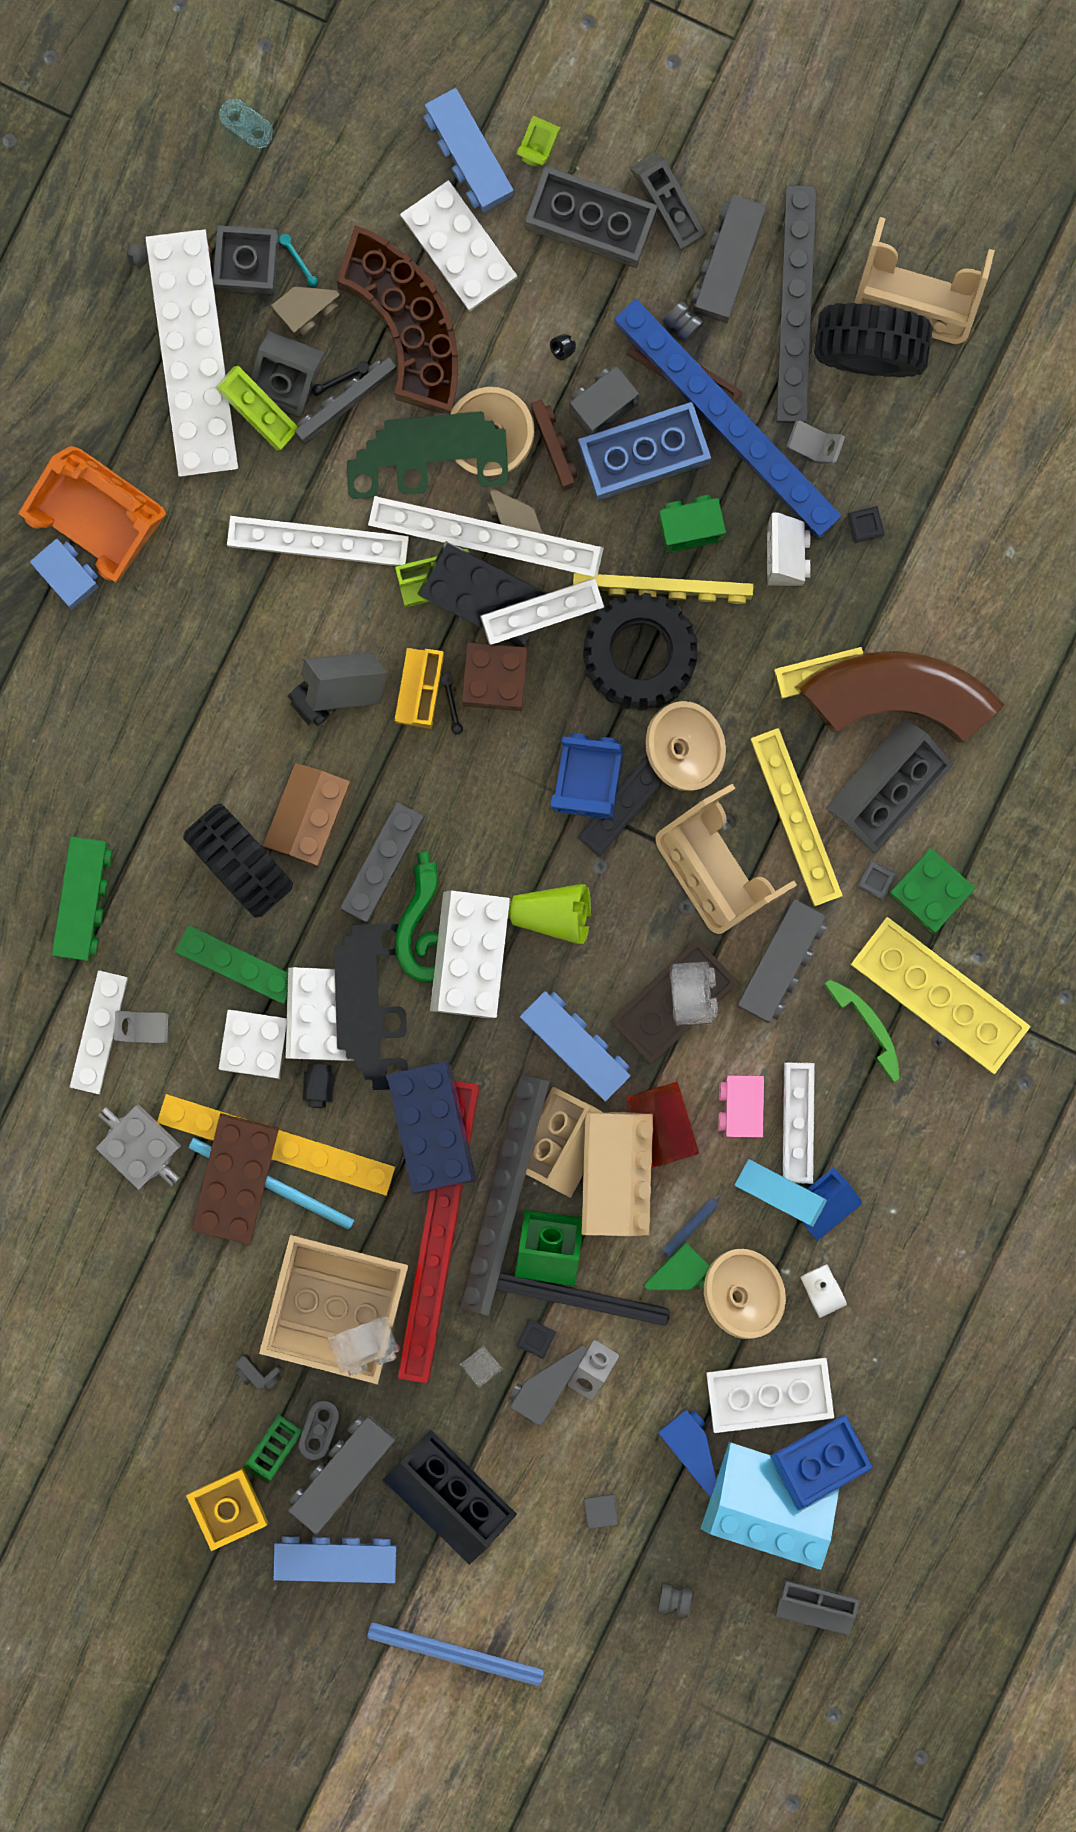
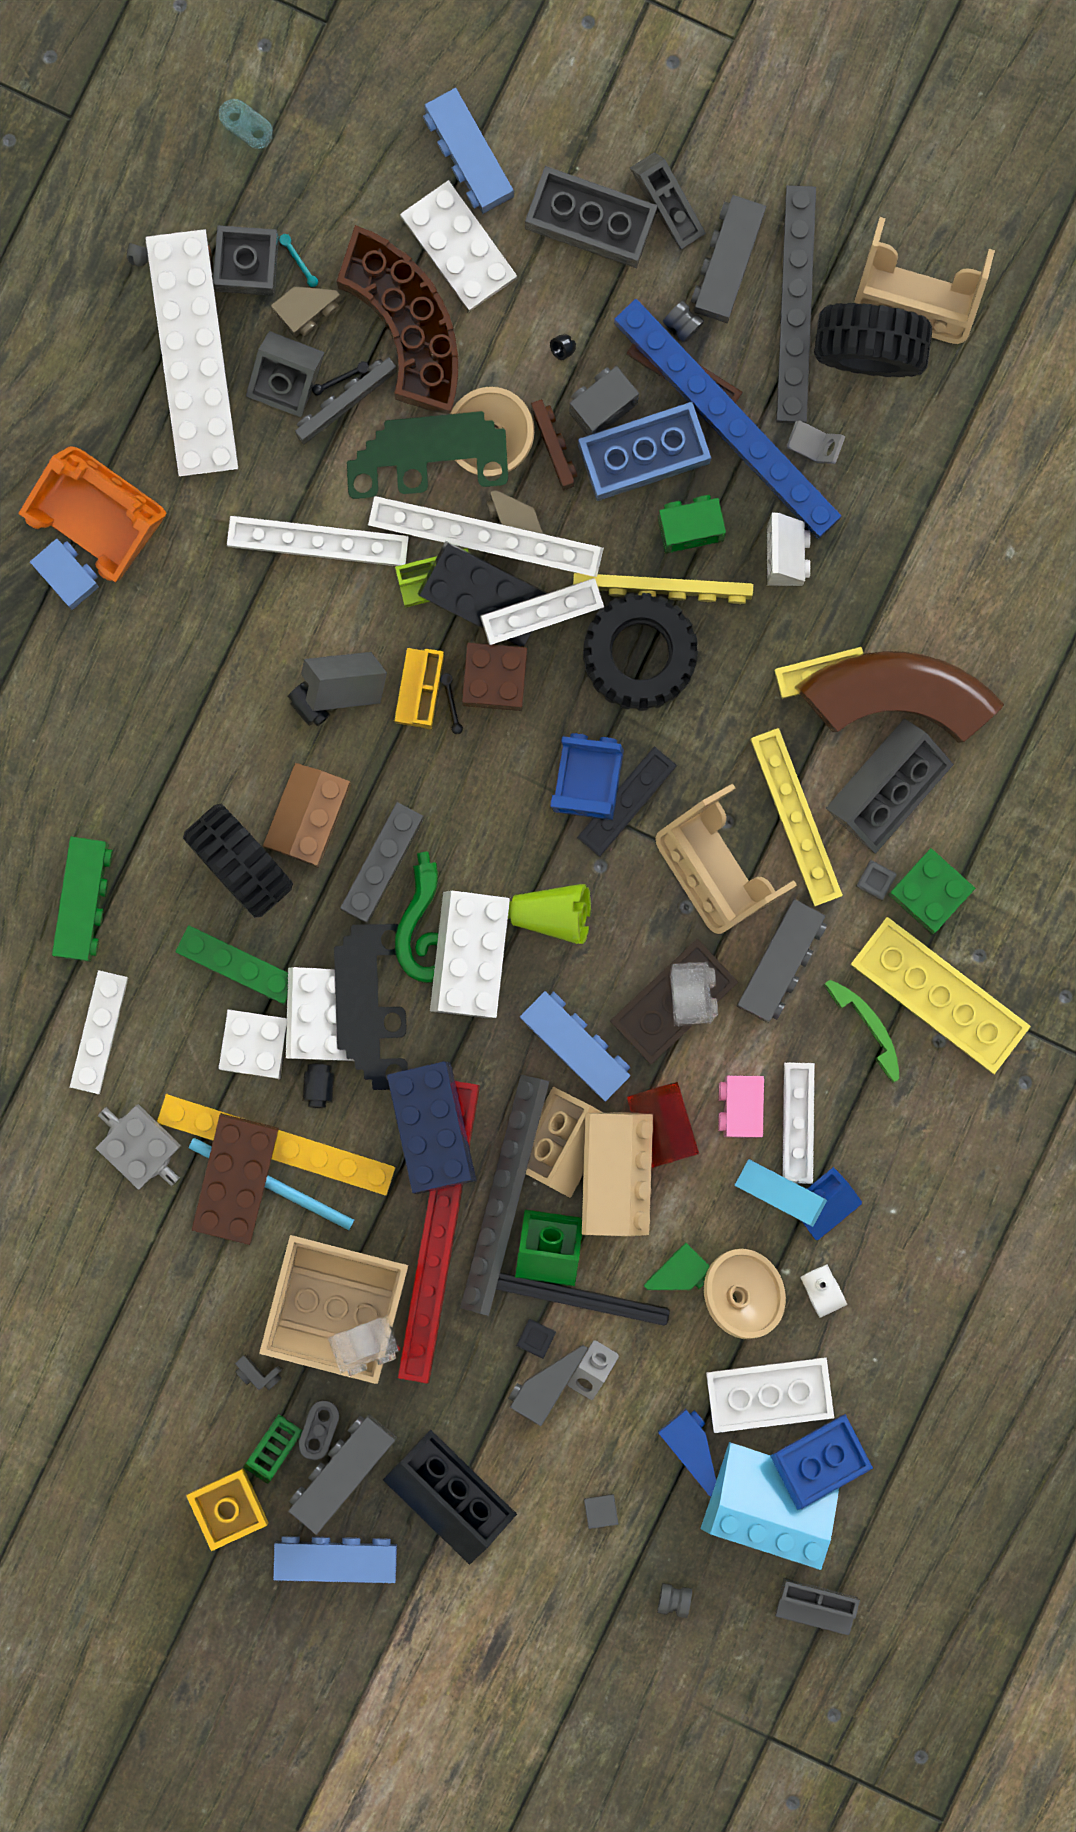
(142, 1027): light grey bracket -> none
(257, 407): lime plate -> none
(455, 1654): medium blue axle -> none
(481, 1366): clear tile -> none
(538, 141): lime bracket -> none
(689, 1230): medium blue piece -> none
(698, 745): tan dish -> none
(866, 524): black tile -> none

